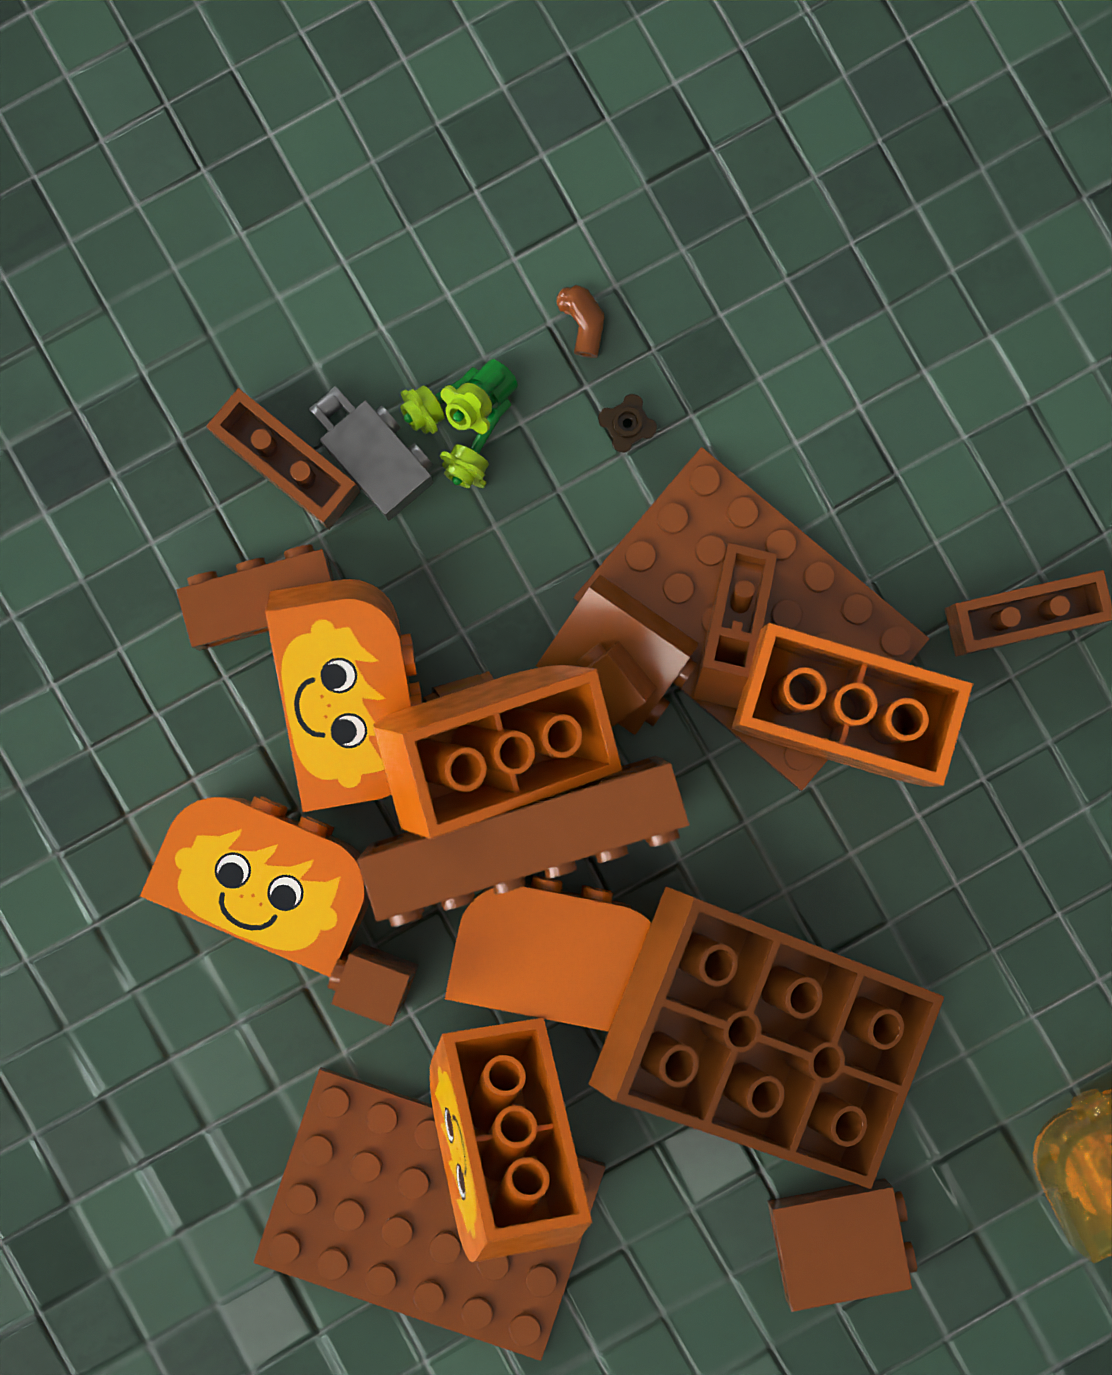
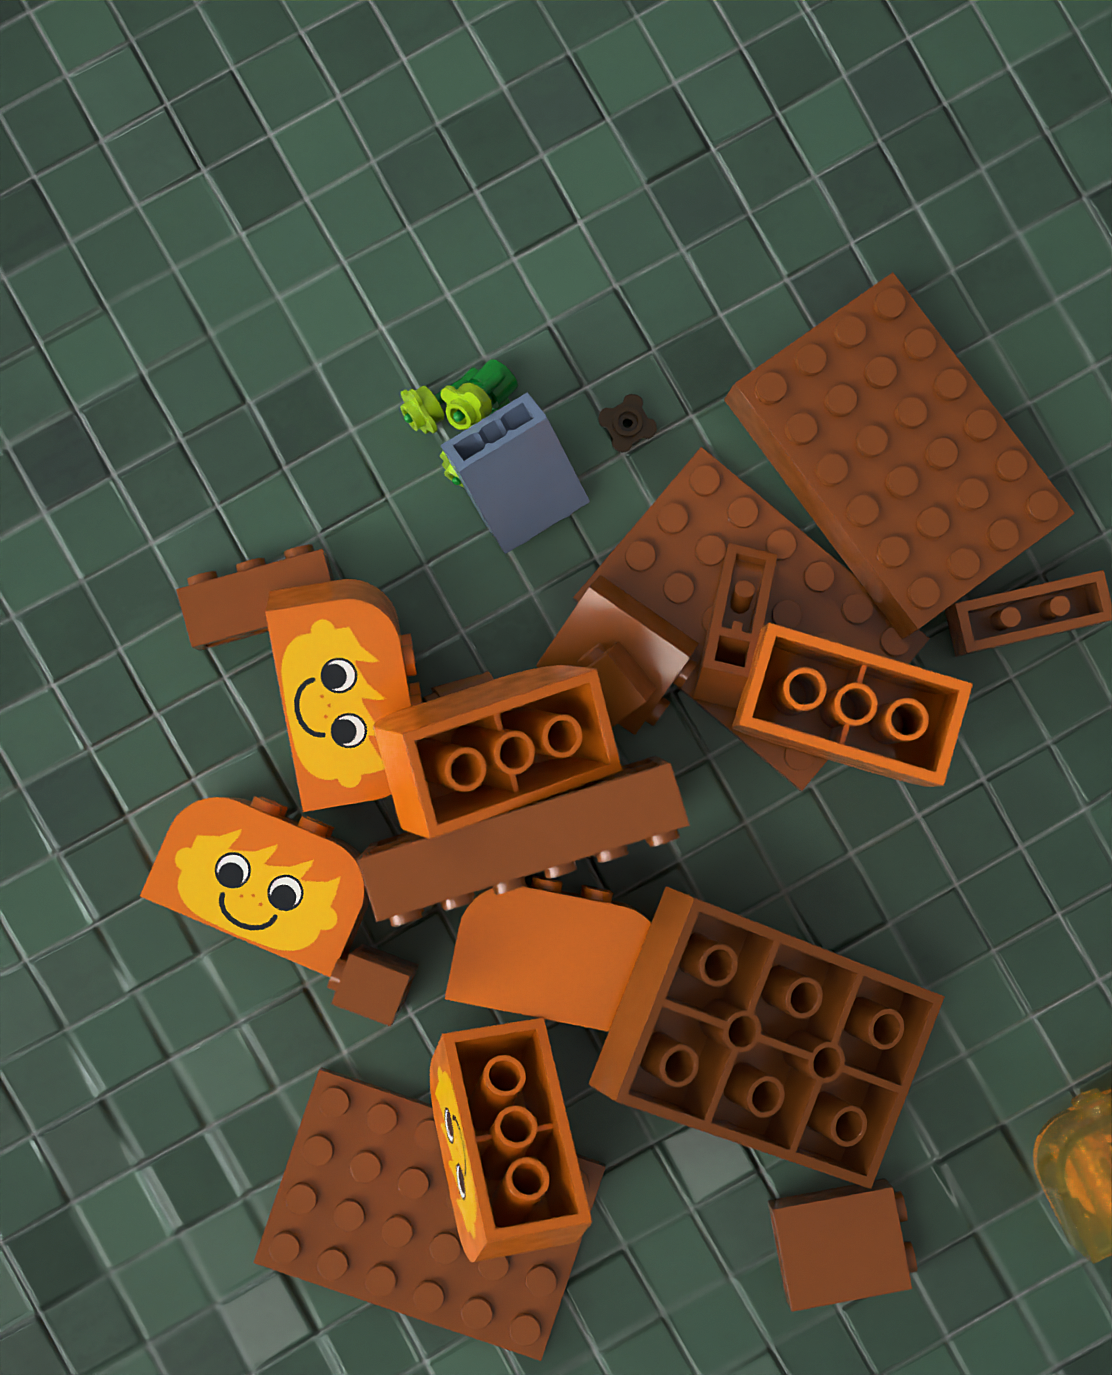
(283, 458): dark orange brick -> none
(372, 453): flat silver brick -> none
(516, 472): none -> sand blue brick
(587, 314): dark orange arm -> none
(897, 455): none -> dark orange brick

